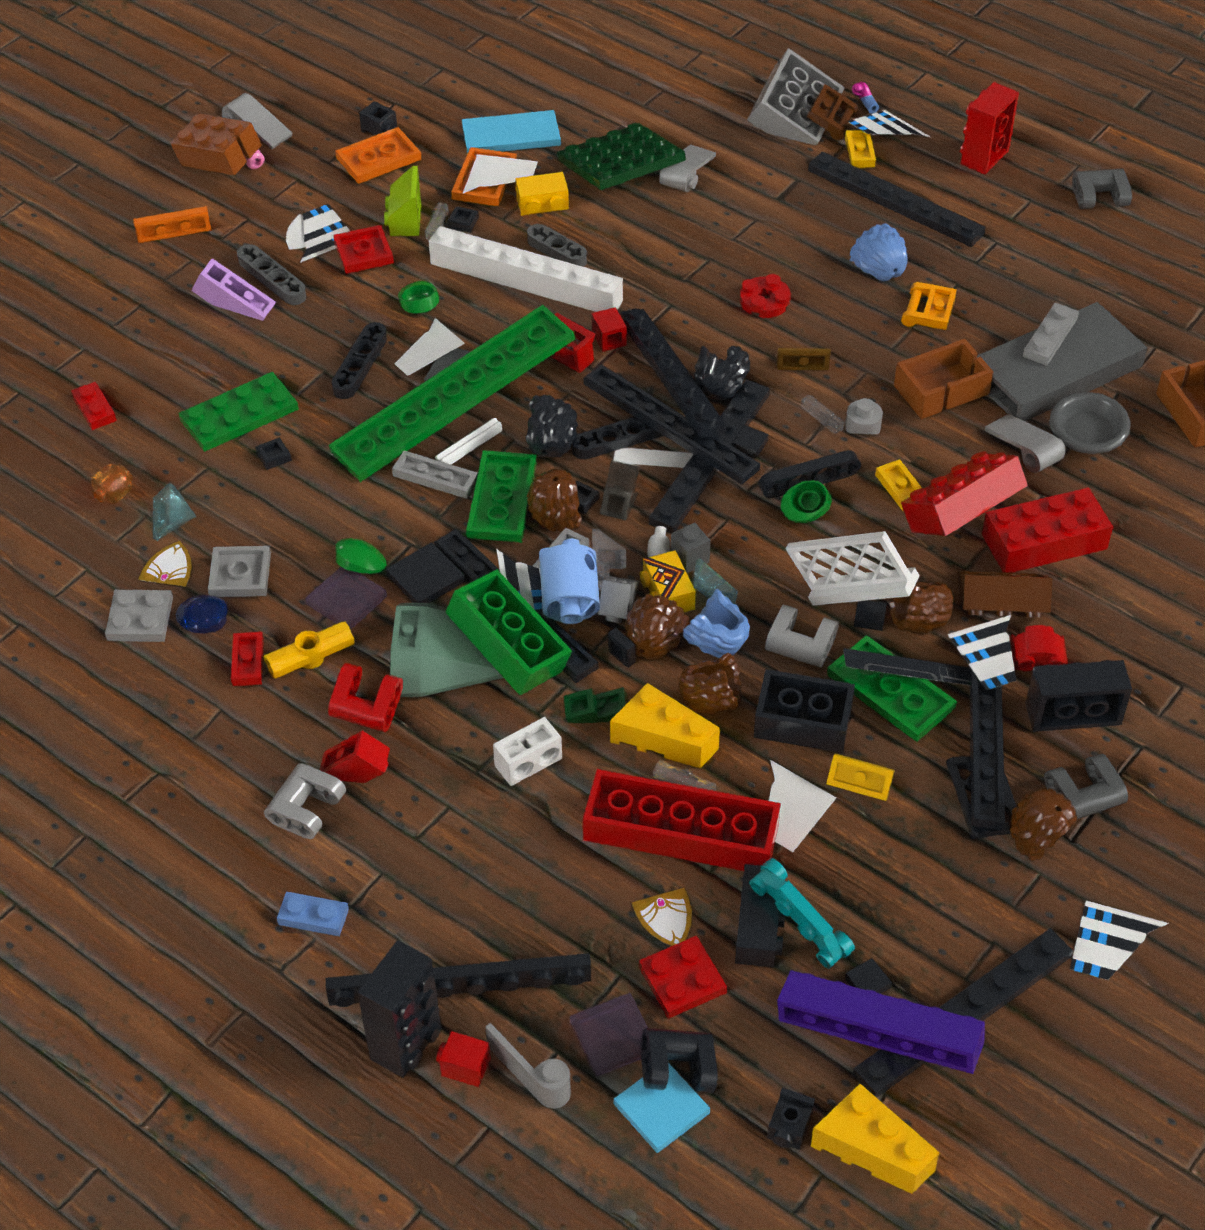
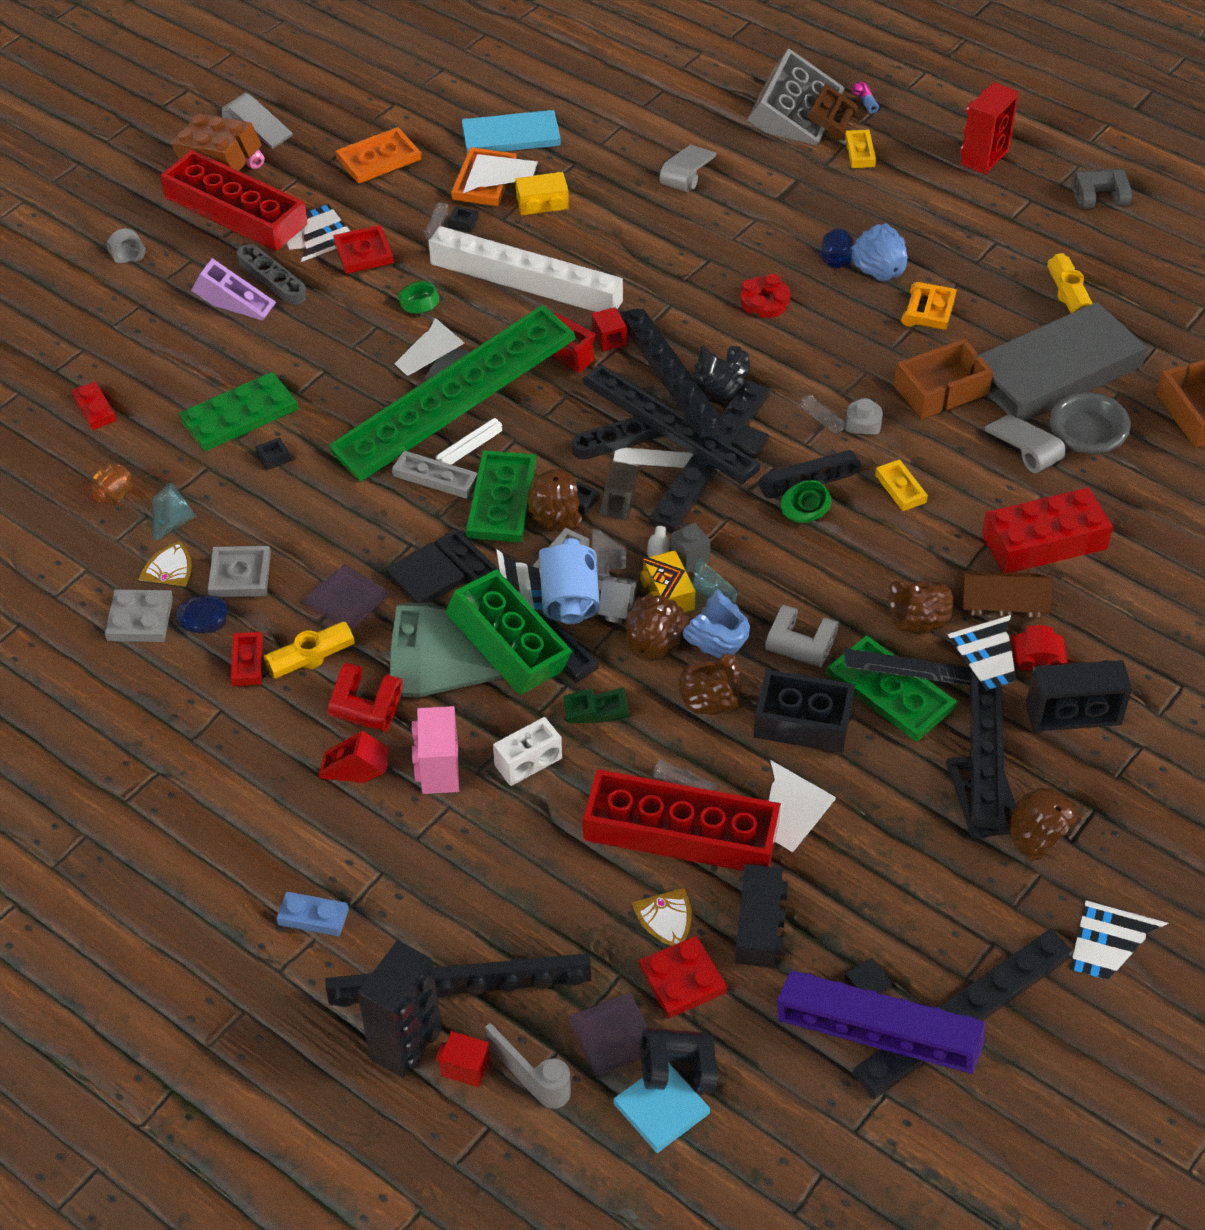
(125, 246): none -> light grey piece
(172, 224): orange tile -> none
(234, 200): none -> red brick
(286, 805): light grey connector -> none
(359, 556): green hat -> none
(364, 361): black beam -> none
(377, 118): black brick -> none
(404, 205): lime slope -> none
(436, 750): none -> bright pink brick
(543, 238): dark grey beam -> none
(551, 426): black hair -> none
(620, 156): dark green plate -> none
(621, 647): black tile -> none
(666, 727): yellow wedge -> none
(790, 1119): black brick -> none
(793, 904): teal plate -> none
(803, 359): pearl gold slope -> none
(836, 248): none -> clear blue head
(857, 584): white fence -> none
(860, 777): yellow plate -> none
(870, 615): black tile -> none
(876, 1139): yellow wedge -> none
(884, 123): sticker -> none
(897, 199): black plate -> none
(963, 493): red brick -> none
(1050, 334): light grey plate -> none
(1069, 283): none -> yellow piece
(1106, 792): dark grey connector -> none

